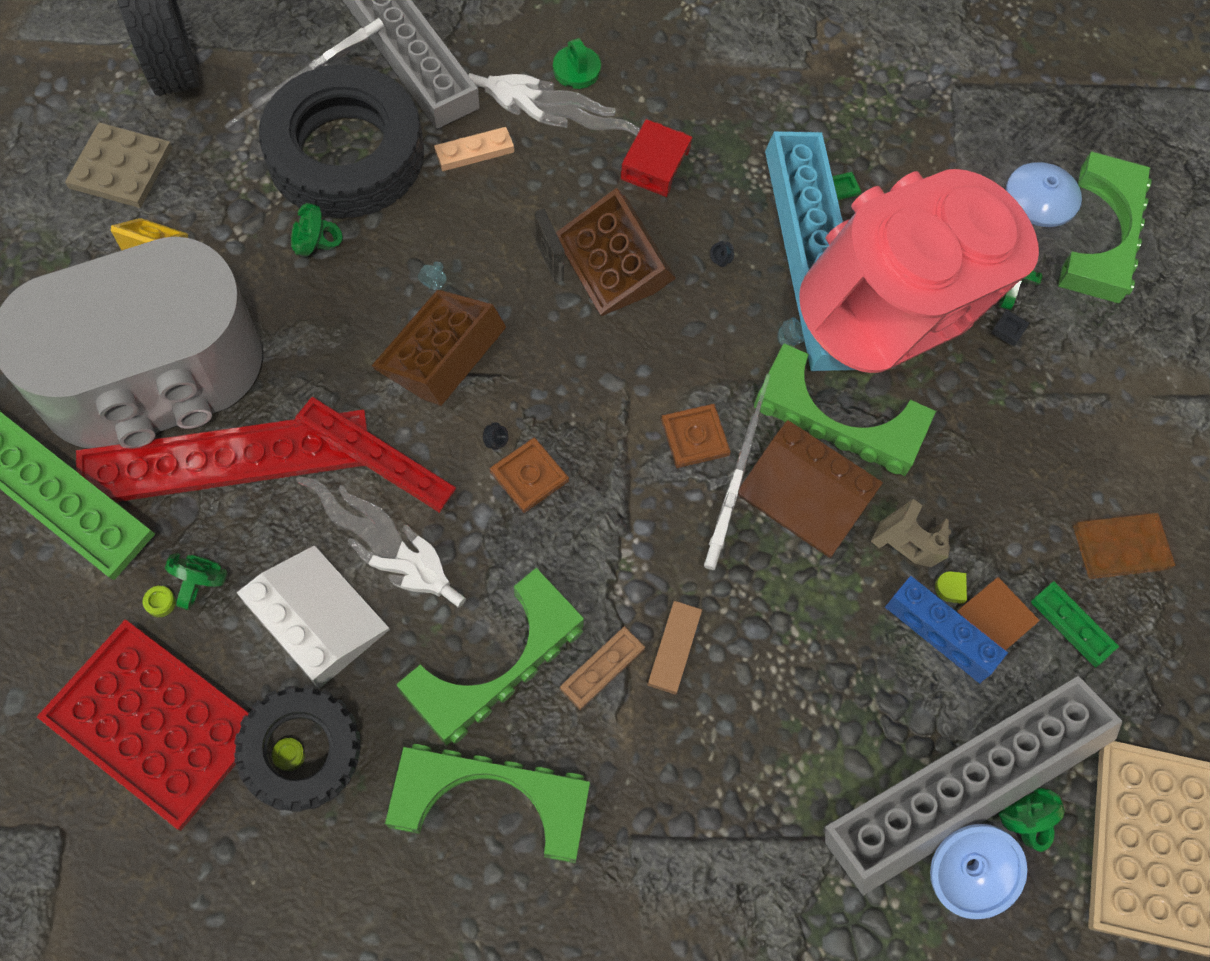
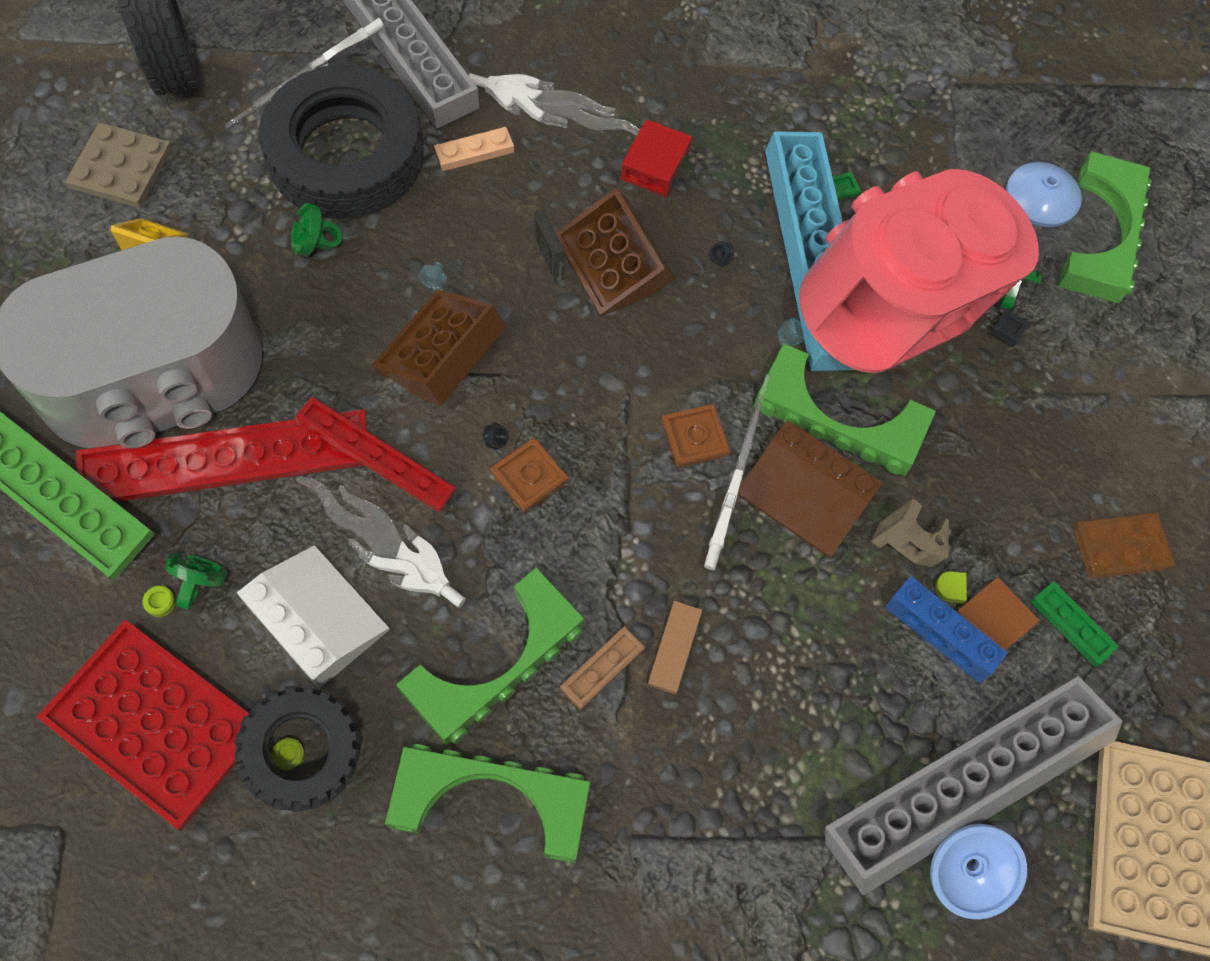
(576, 65): green tile -> none
(1034, 814): green tile -> none

